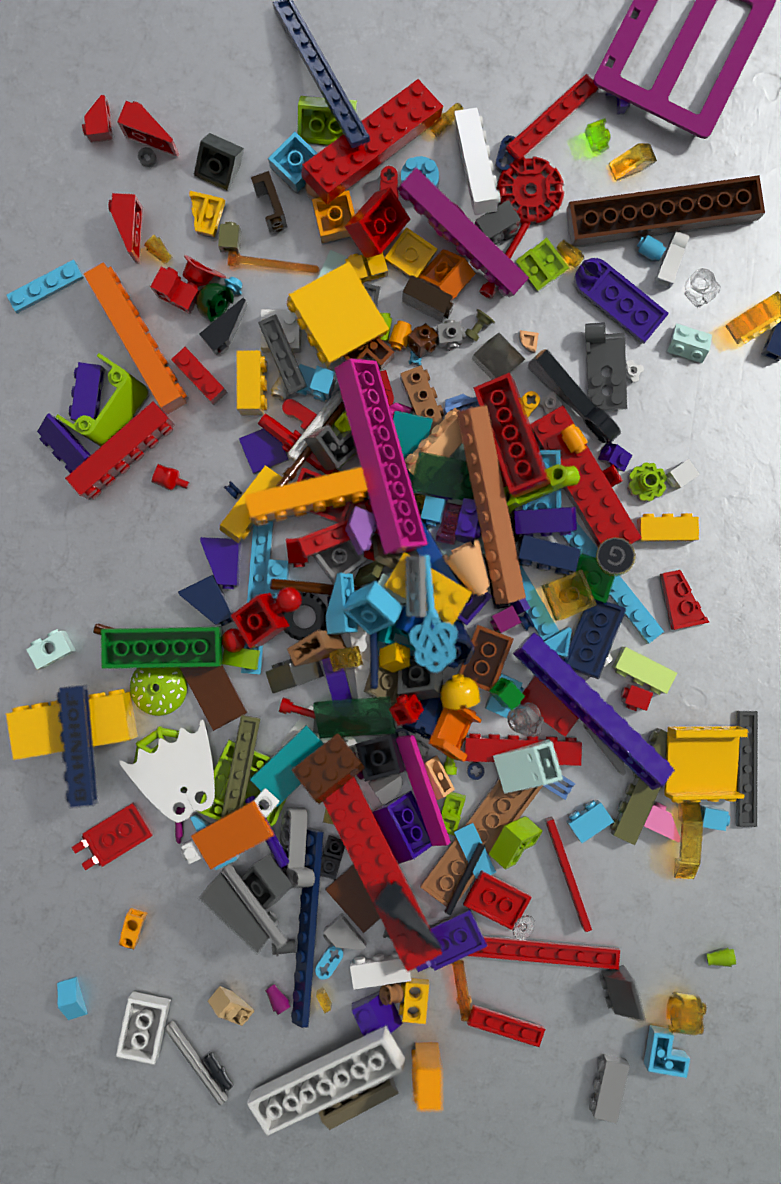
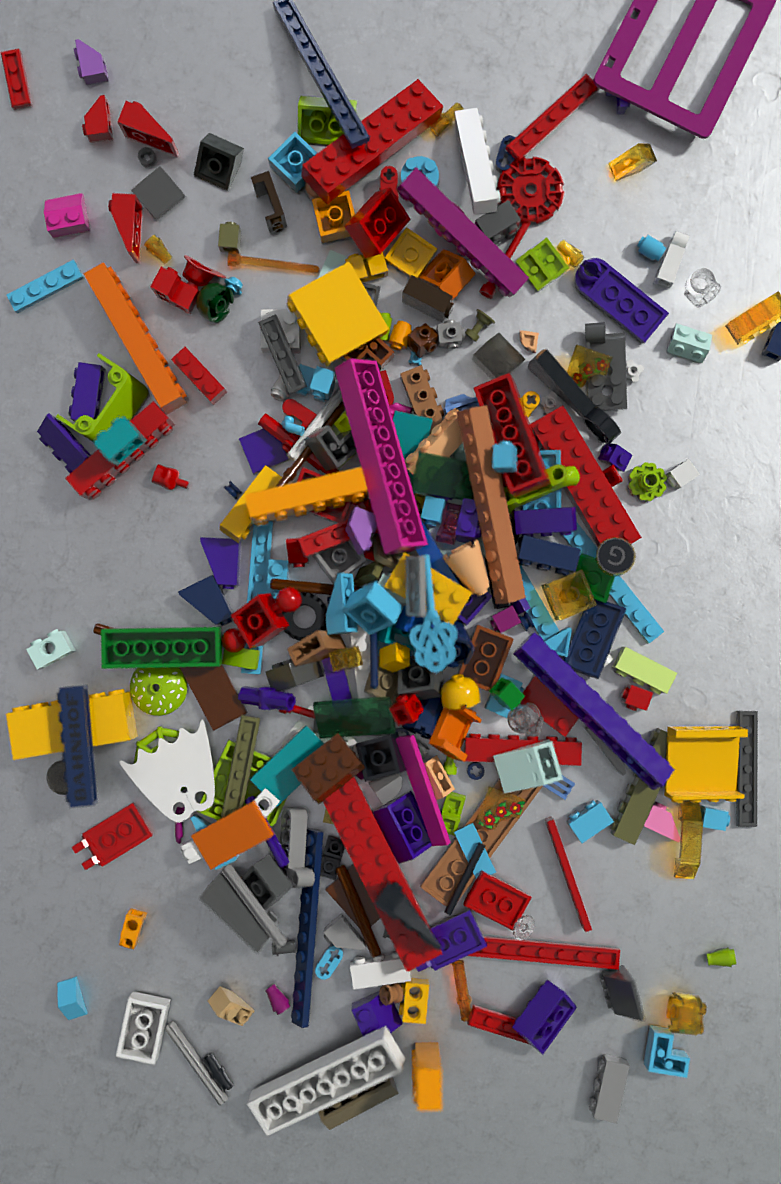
(16, 79): none -> red tile
(55, 778): none -> clear smoke piece
(66, 215): none -> dark pink slope
(92, 64): none -> medium lavender slope
(119, 440): none -> teal brick
(158, 193): none -> dark grey tile
(206, 212): yellow wing -> none
(222, 330): black slope -> none
(251, 383): yellow brick -> none
(267, 698): none -> dark purple piece
(288, 425): none -> medium azure arm
(324, 1000): clear yellow tile -> none
(358, 911): none -> reddish brown axle
(498, 807): none -> clear yellow tile
(504, 457): none -> medium azure brick
(514, 840): lime panel -> none
(544, 1016): none -> dark purple slope
(574, 439): light orange brick -> none
(586, 364): none -> clear yellow tile
(598, 136): clear neon green brick -> none
(665, 210): reddish brown brick -> none
(668, 528): yellow brick -> none
(680, 602): red wing -> none

